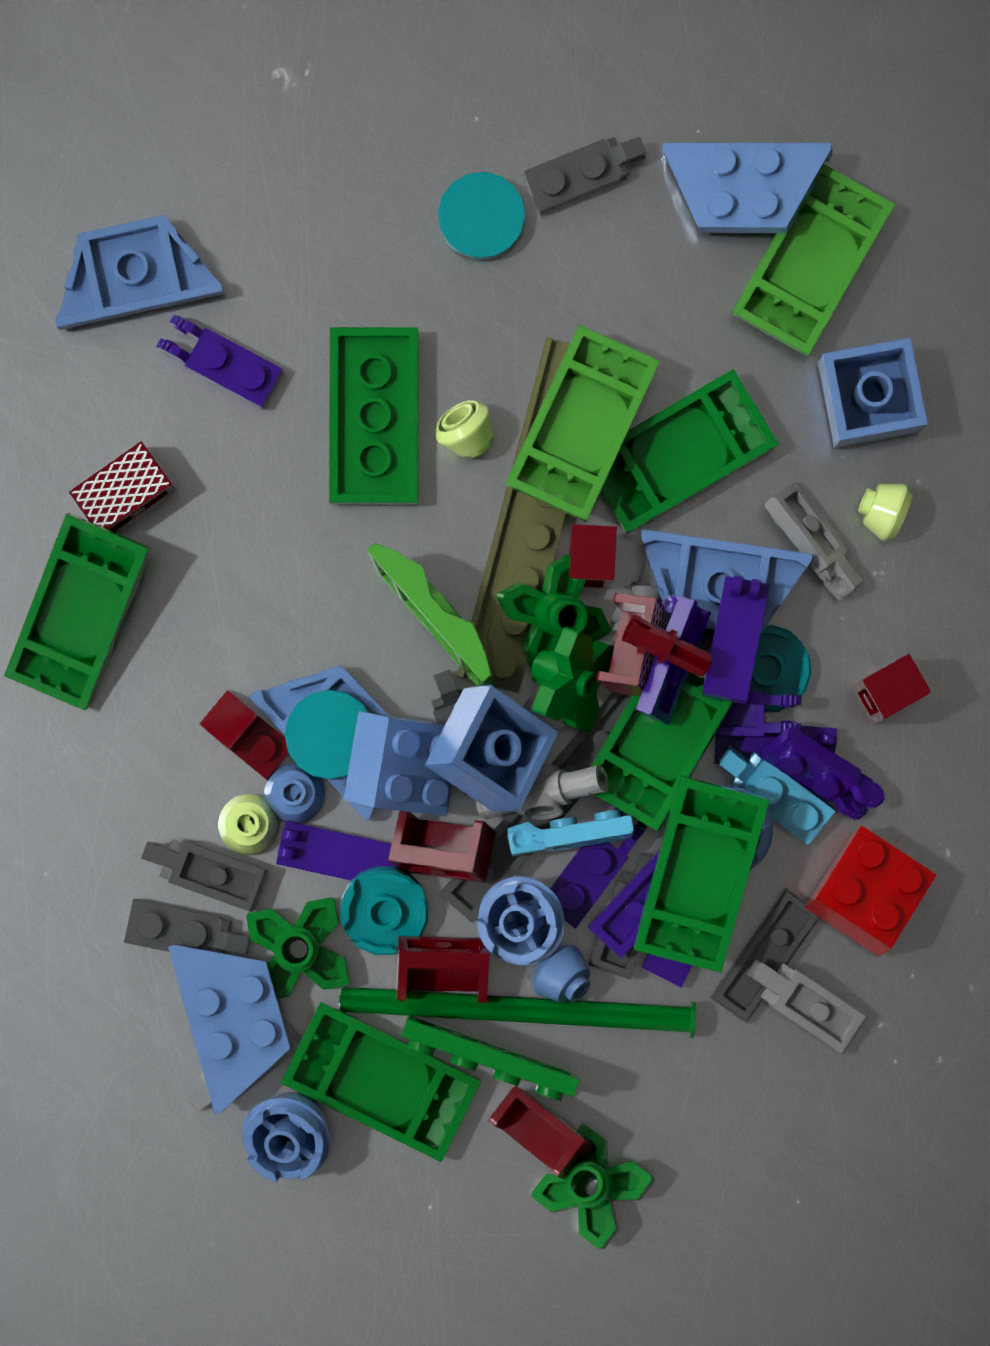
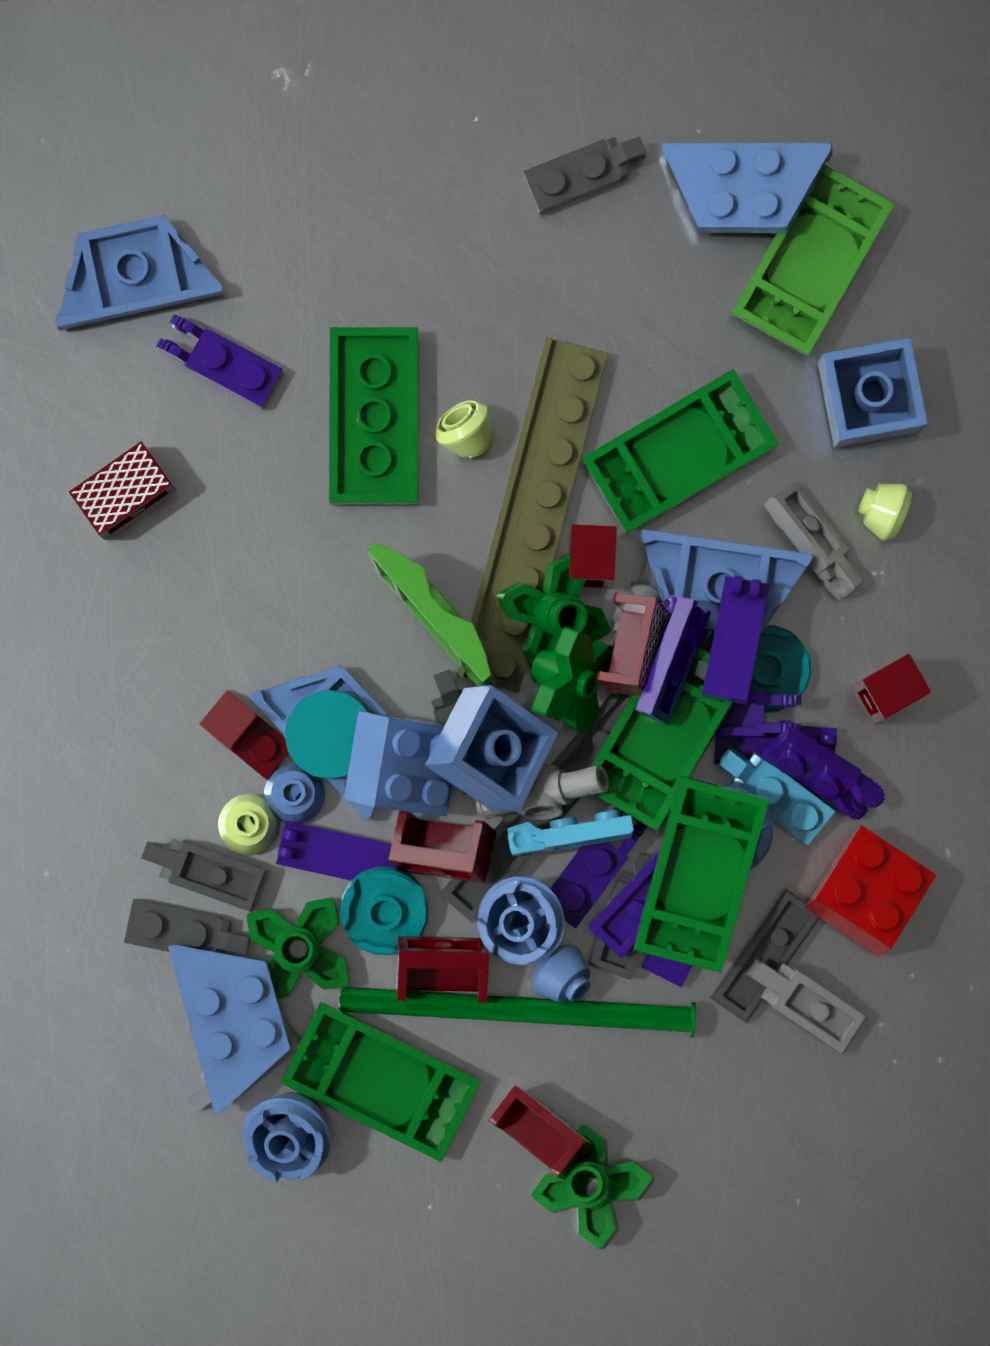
(77, 611): green slope -> none
(481, 216): teal tile -> none
(508, 1065): green plate -> none
(582, 423): bright green slope -> none
(666, 646): dark red axle -> none

